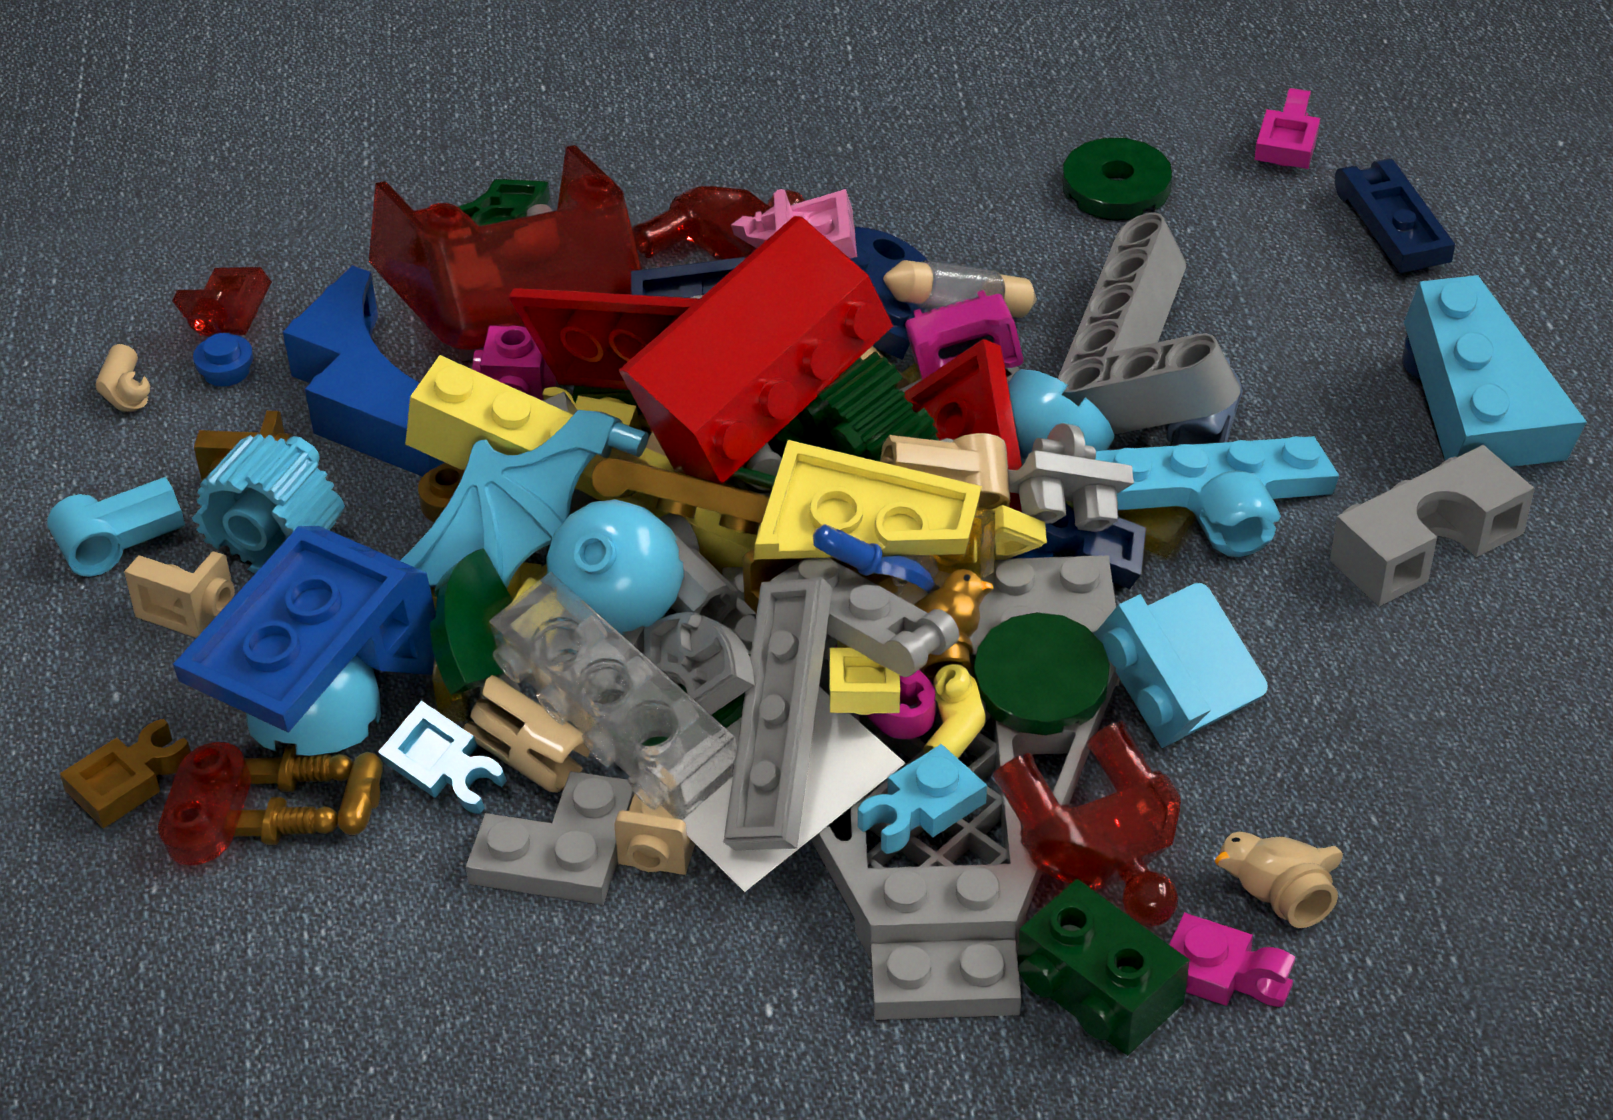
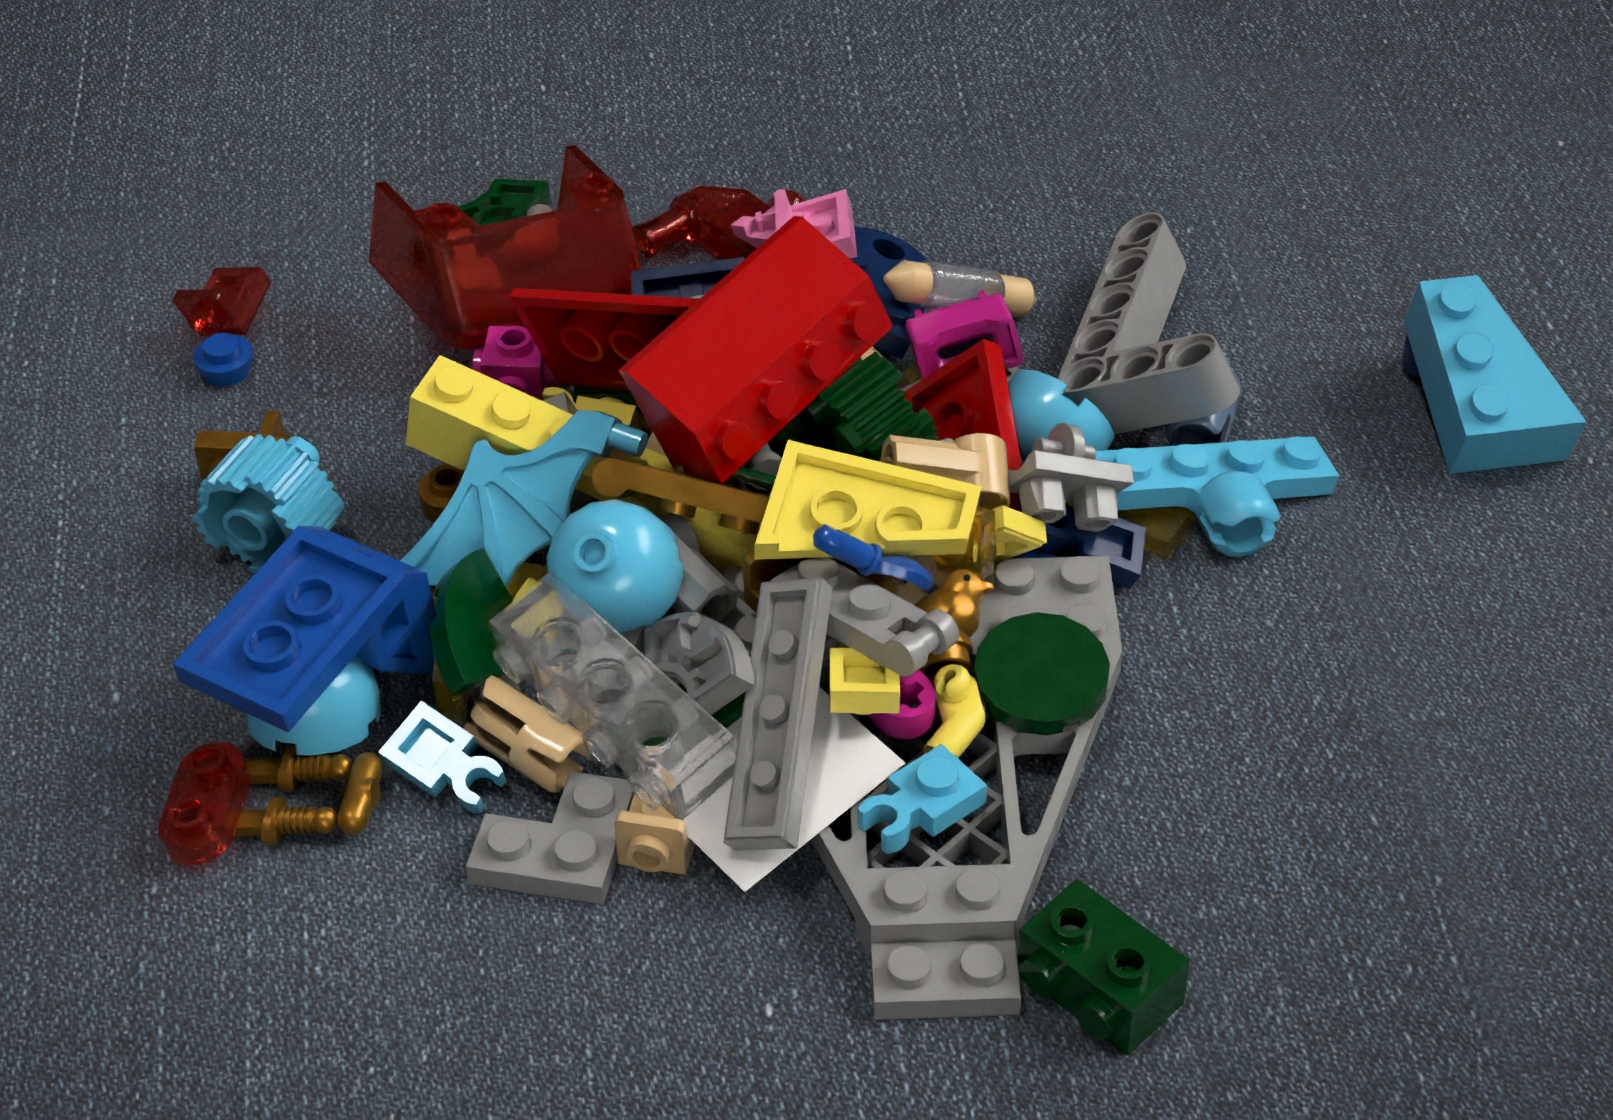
(97, 532): medium azure piece -> none
(117, 382): tan arm -> none
(124, 777): pearl gold plate -> none
(178, 597): tan bracket -> none
(353, 387): blue arch -> none
(1105, 837): clear red connector -> none
(1143, 168): dark green tile -> none
(1180, 661): medium azure bracket -> none
(1225, 962): dark pink plate -> none
(1284, 874): tan animal -> none
(1288, 135): dark pink plate -> none
(1392, 539): light grey arch -> none
(1395, 215): dark blue plate -> none

